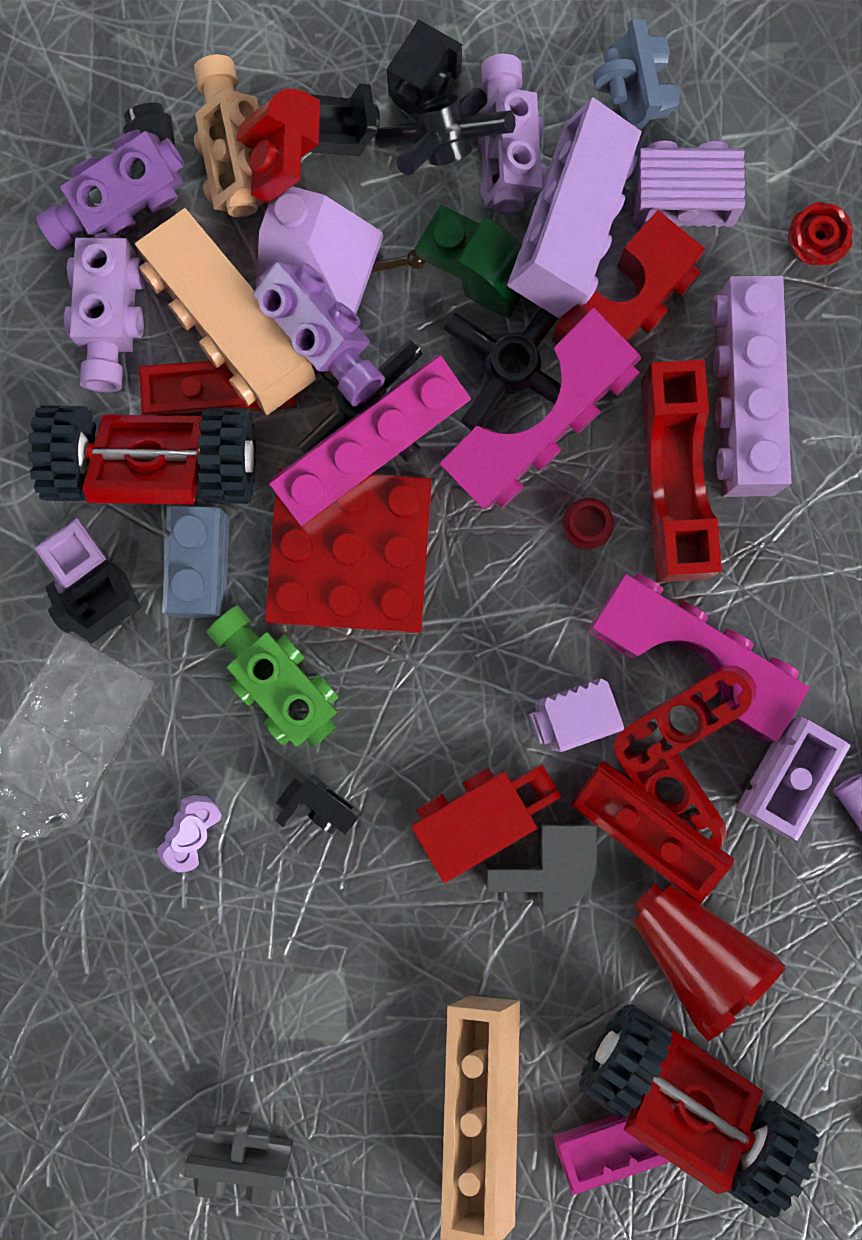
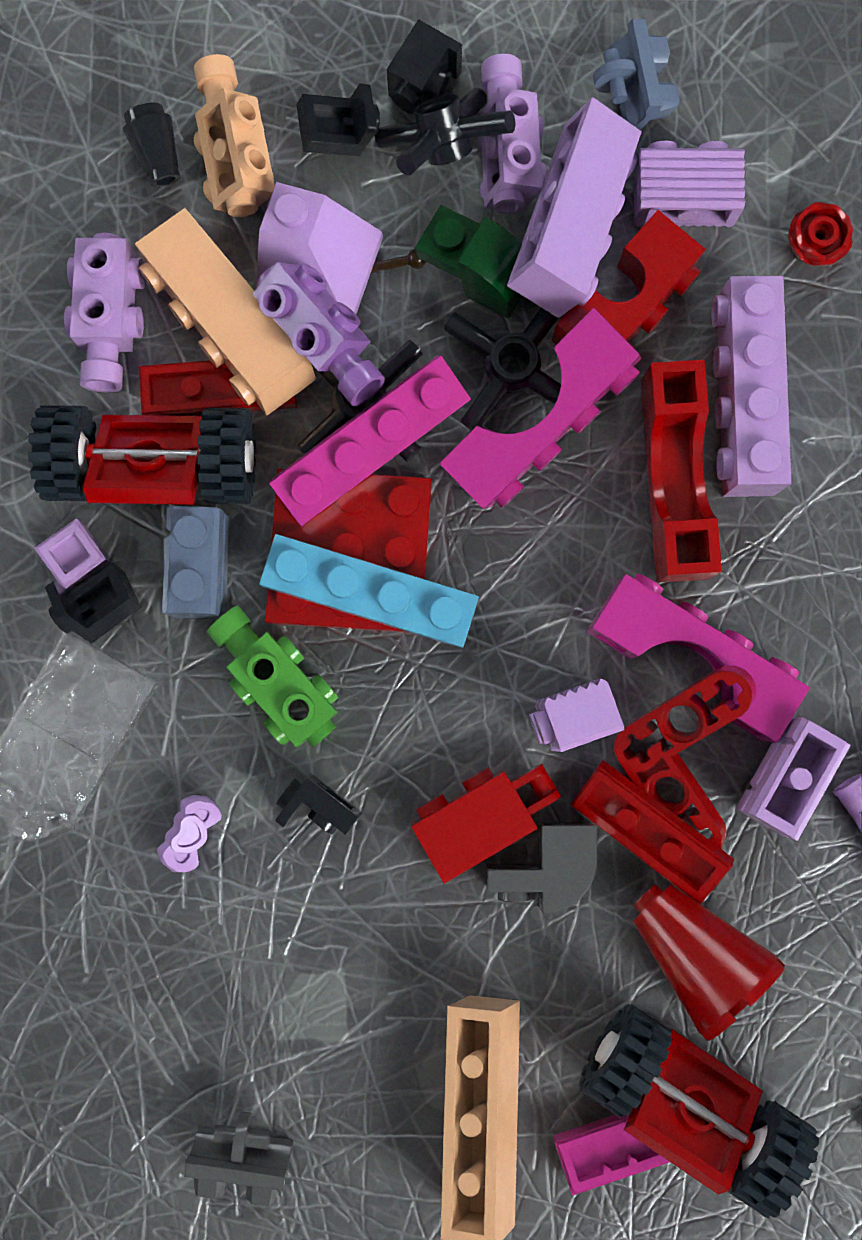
(120, 191): medium lavender brick -> none
(279, 137): red brick -> none
(369, 591): none -> medium azure plate
(587, 524): dark red plate -> none

